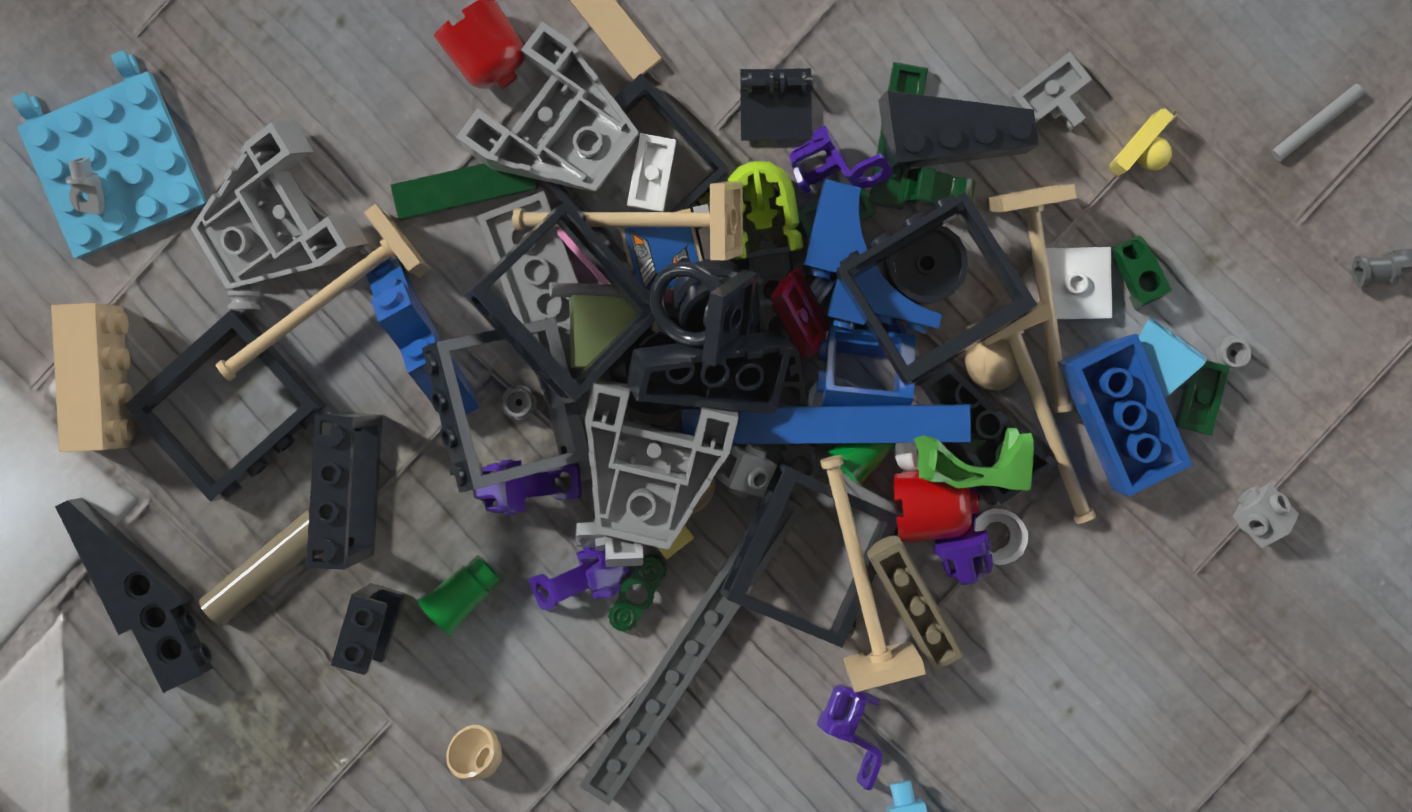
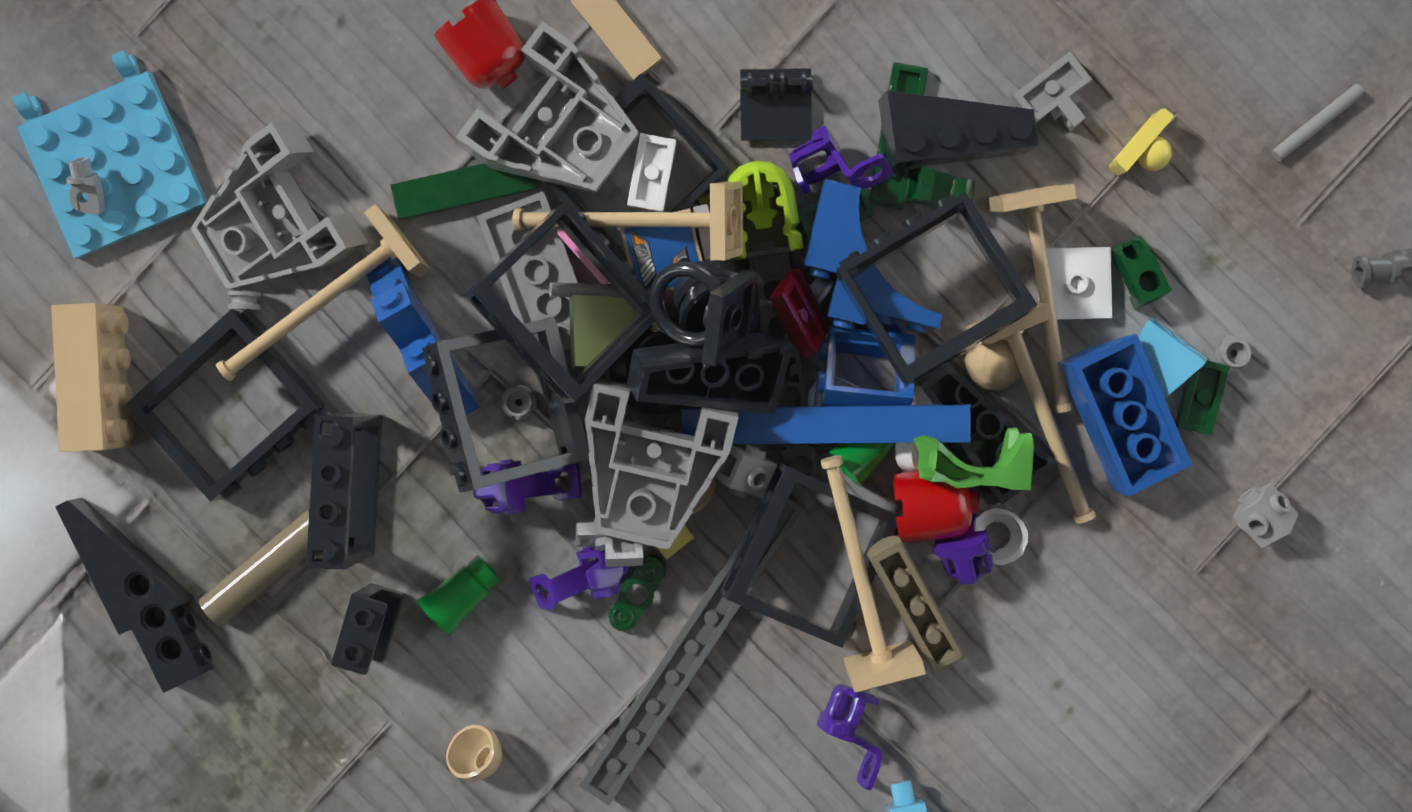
(945, 273): black wheel -> none

